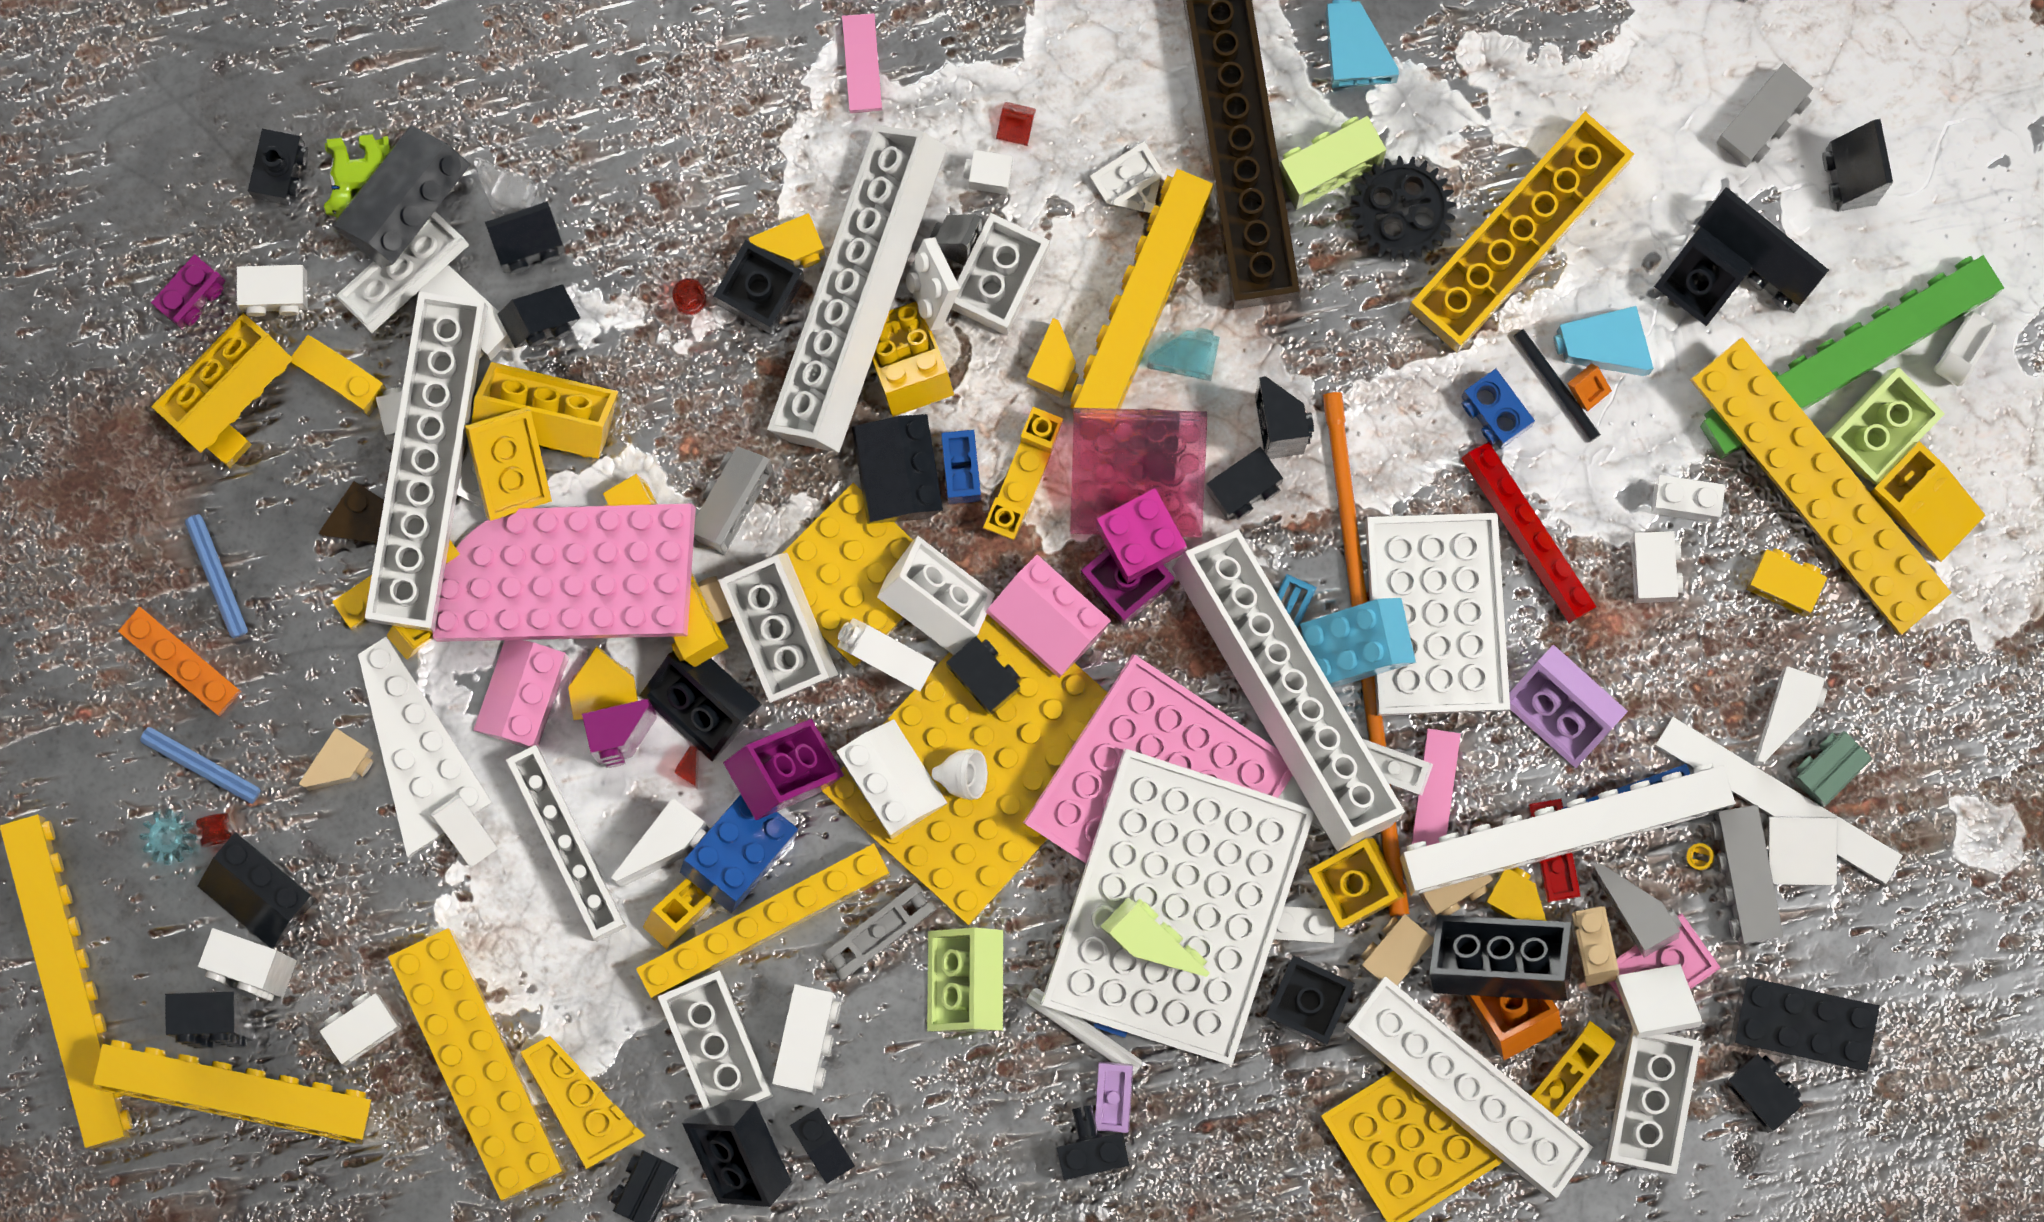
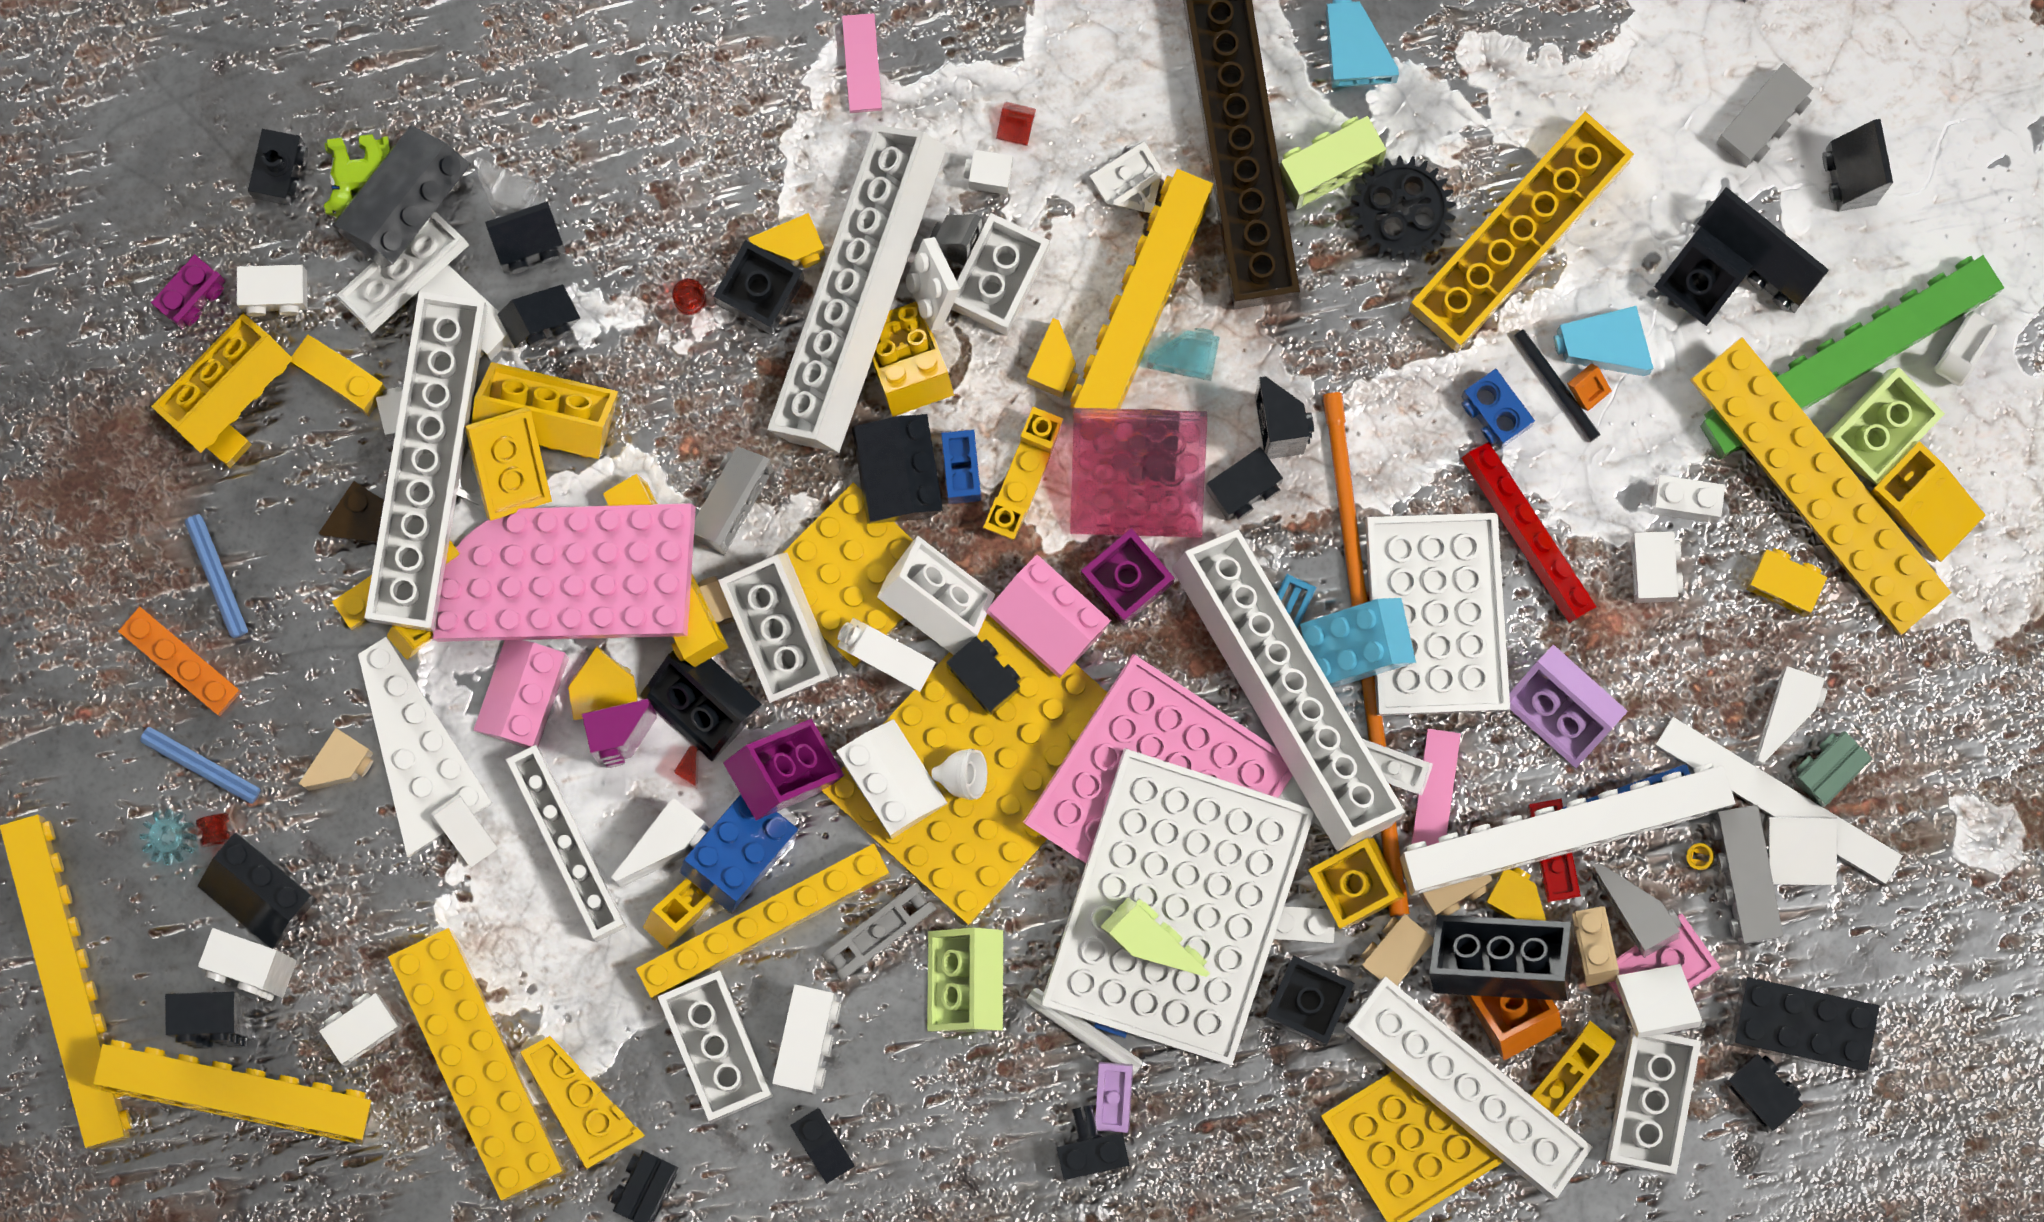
(738, 1154): black slope -> none
(1141, 535): dark pink brick -> none

